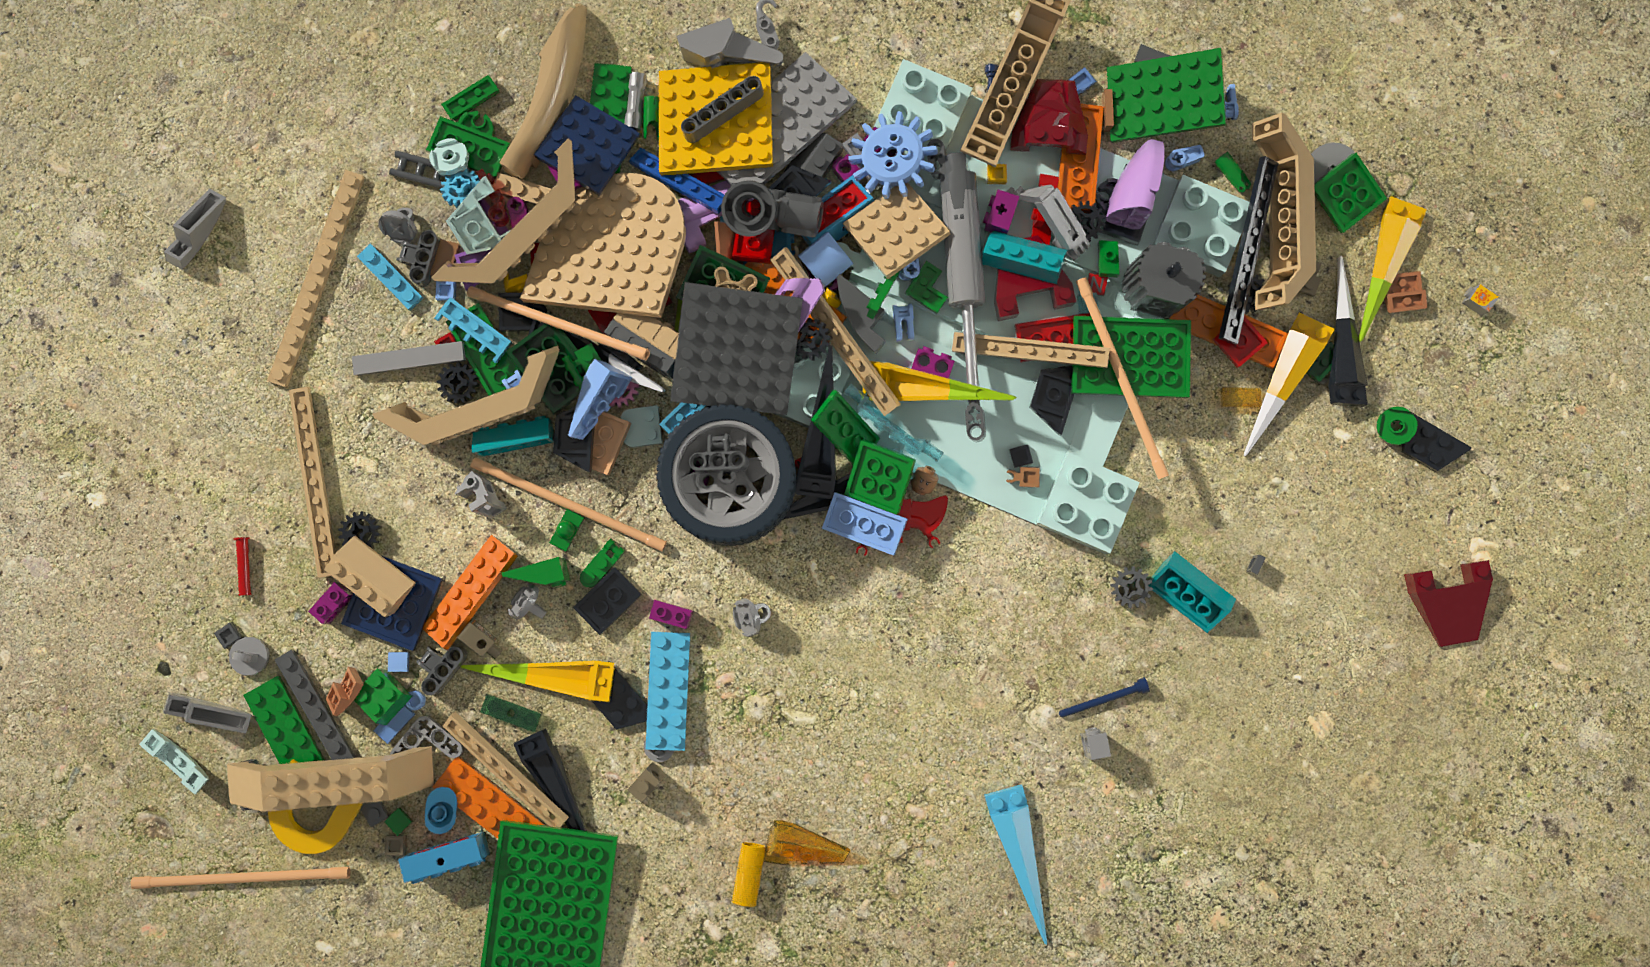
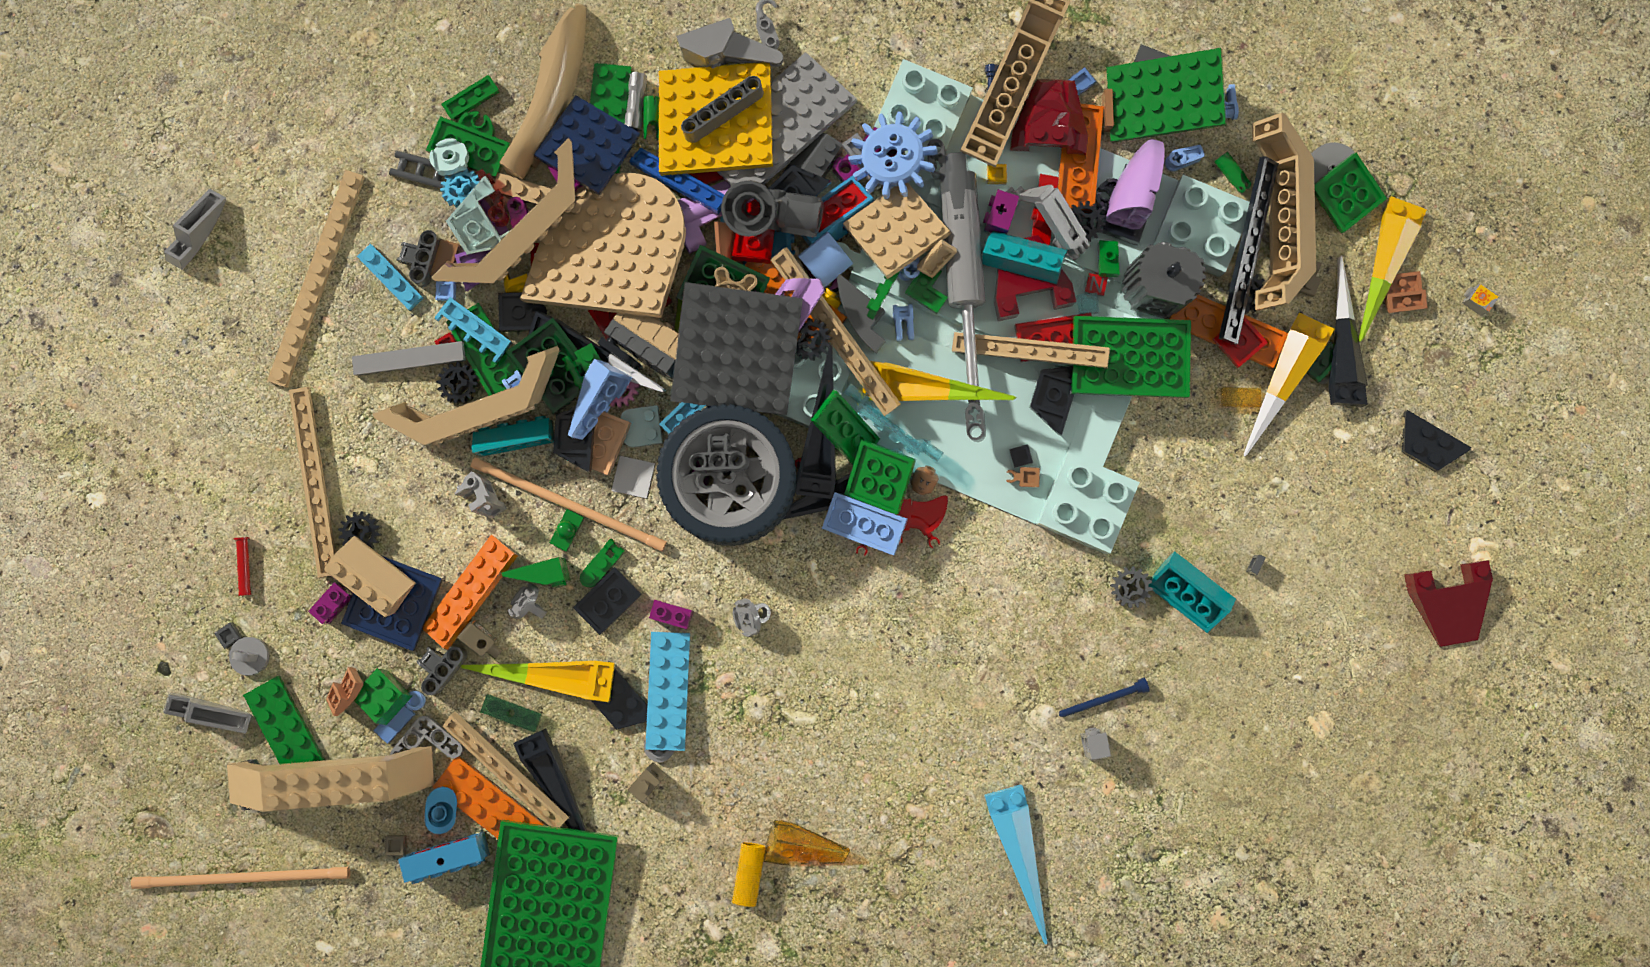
(176, 759): light aqua slope -> none
(309, 841): yellow piece -> none
(323, 722): dark grey plate -> none
(398, 225): light grey tile -> none
(398, 661): light blue tile -> none
(398, 821): green tile -> none
(631, 349): light nougat piece -> none
(633, 477): none -> white sticker
(931, 368): magenta brick -> none
(936, 258): none -> tan plate
(1157, 462): light nougat piece -> none
(1405, 419): green plate -> none

